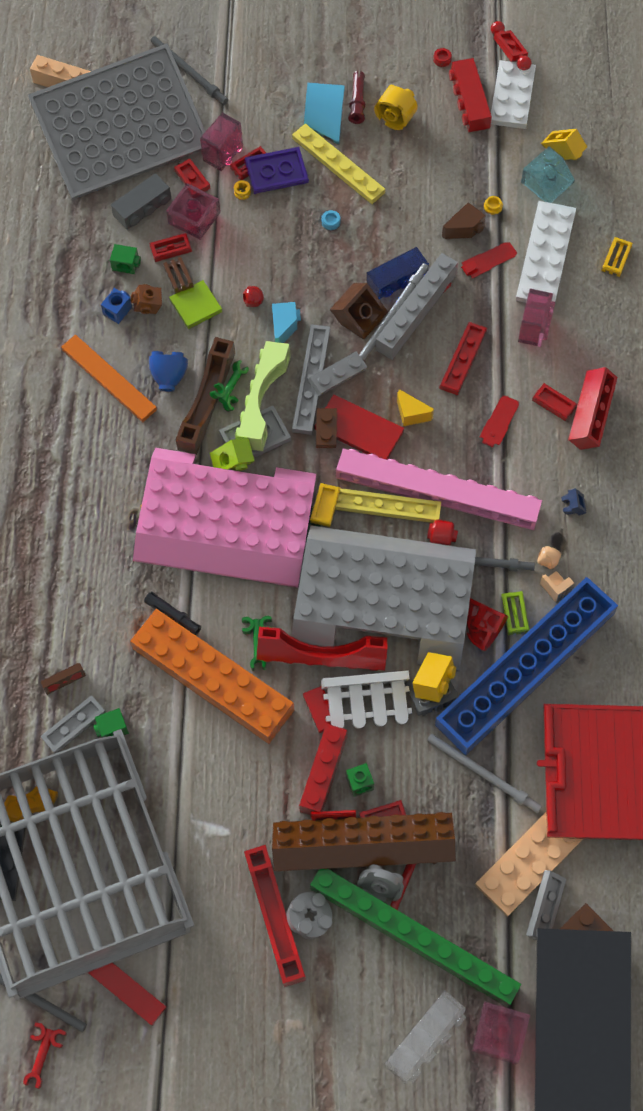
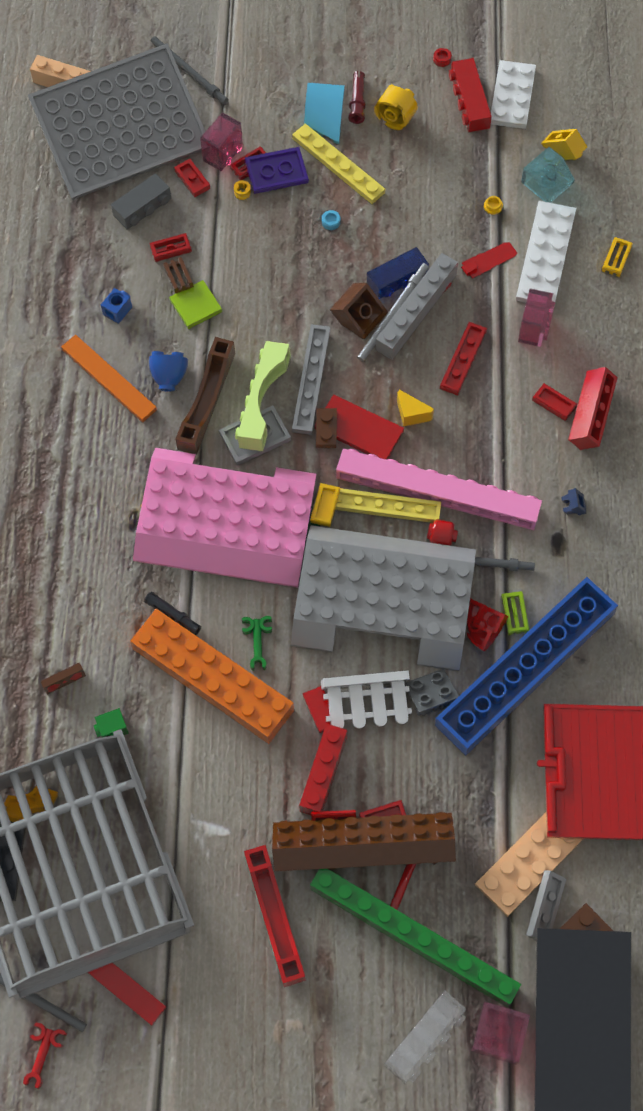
(72, 724): light grey plate -> none
(125, 259): green brick -> none
(147, 299): dark orange brick -> none
(193, 211): clear pink brick -> none
(224, 392): green bar -> none
(233, 455): lime brick -> none
(253, 296): red piece -> none
(285, 320): medium azure slope -> none
(304, 926): light grey plate -> none
(337, 373): light grey plate -> none
(360, 780): green brick -> none
(364, 653): red arch -> none
(381, 883): light grey plate -> none
(434, 677): yellow brick -> none
(464, 223): reddish brown slope -> none
(499, 421): red piece -> none
(511, 45): red plate -> none
(520, 796): light grey bar -> none
(549, 557): light nougat piece -> none
(556, 585): light nougat panel -> none

